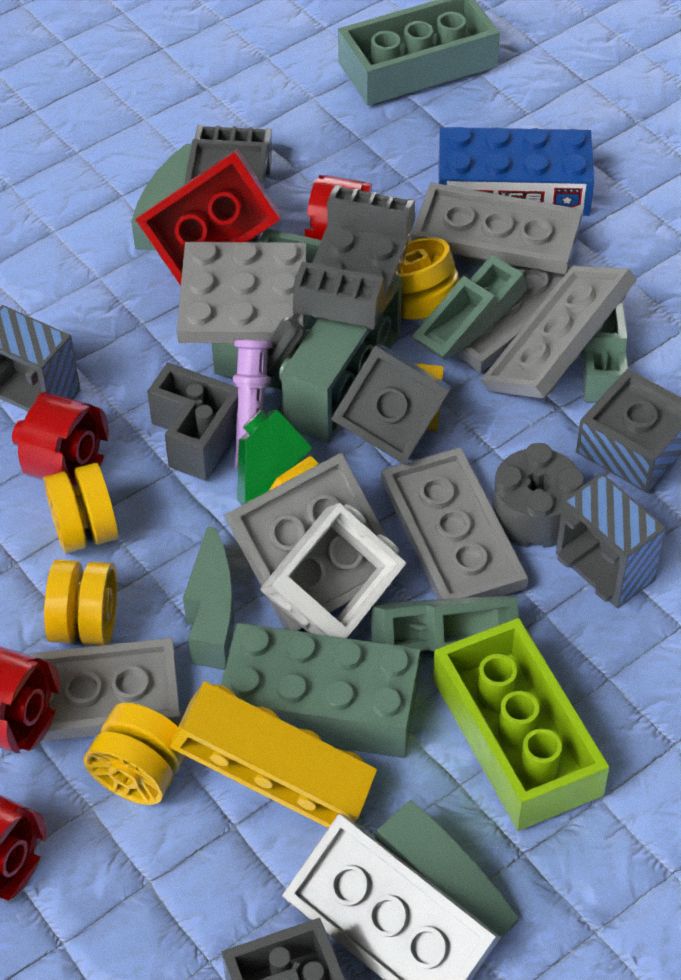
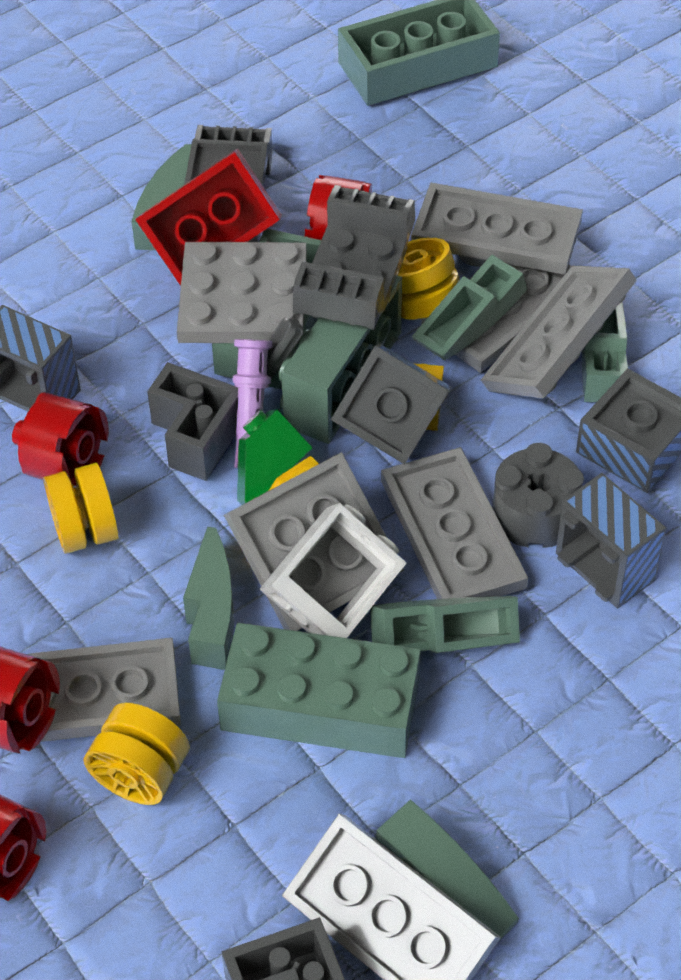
(80, 602): yellow wheel -> none
(272, 756): yellow brick -> none
(519, 724): lime brick -> none
(520, 163): blue brick -> none

